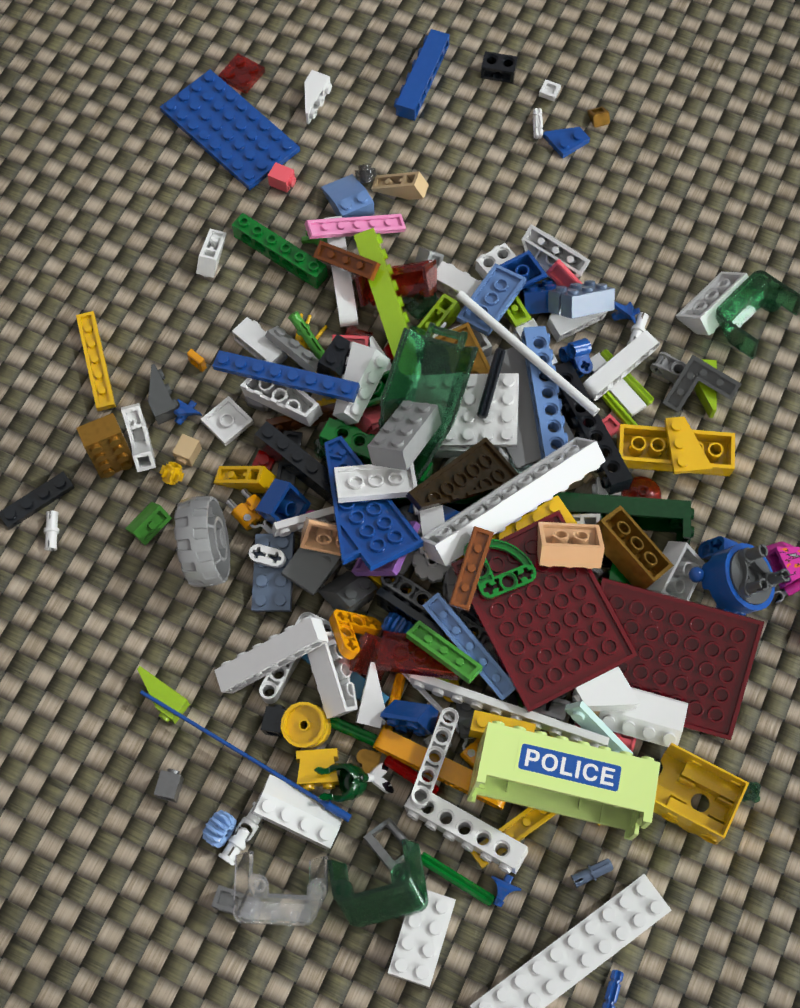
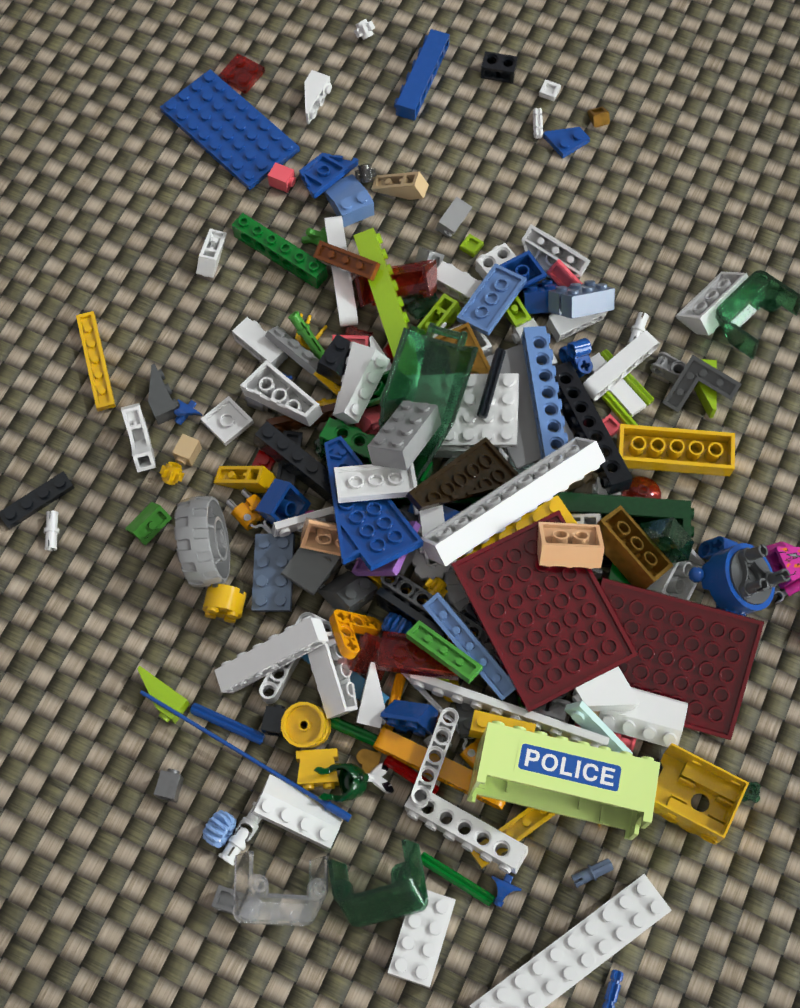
(106, 446): pearl gold brick -> none
(196, 360): light orange tile -> none
(224, 602): none -> yellow brick
(227, 723): none -> blue axle
(268, 551): white beam -> none
(286, 376): blue plate -> none
(324, 172): none -> blue wing
(353, 225): bright pink tile -> none
(364, 29): none -> white gear
(377, 848): flat silver tile -> none
(436, 585): none -> yellow gear
(453, 217): none -> light grey hinge
(471, 245): none -> lime tile
(471, 568): dark orange tile -> none
(490, 579): green beam -> none
(528, 353): white piece -> none
(625, 312): blue piece -> none
(669, 538): none -> clear green slope
(684, 447): yellow wing -> none

